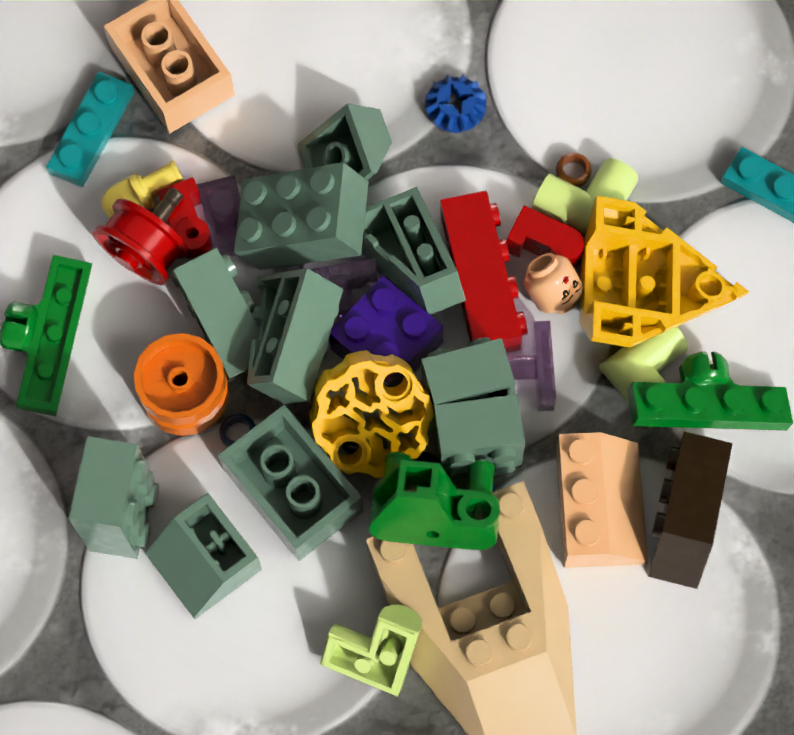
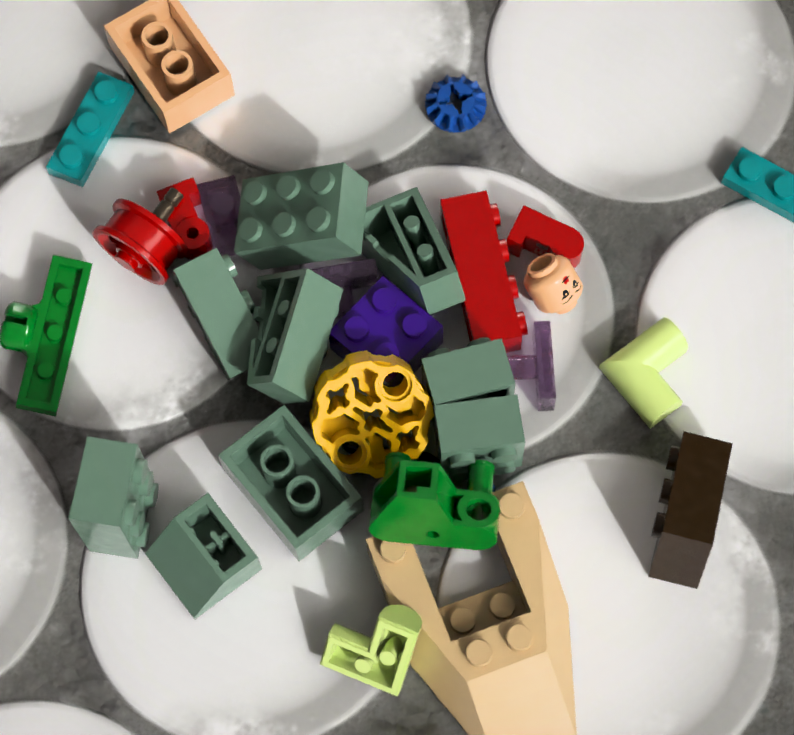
(141, 189): light yellow arm -> none
(185, 362): orange wheel -> none
(230, 420): dark blue piece -> none
(349, 136): sand green slope -> none
(574, 205): yellowish green brick -> none
(577, 158): dark orange piece -> none
(600, 501): light nougat slope -> none
(642, 277): yellow wedge -> none
(708, 400): green plate -> none

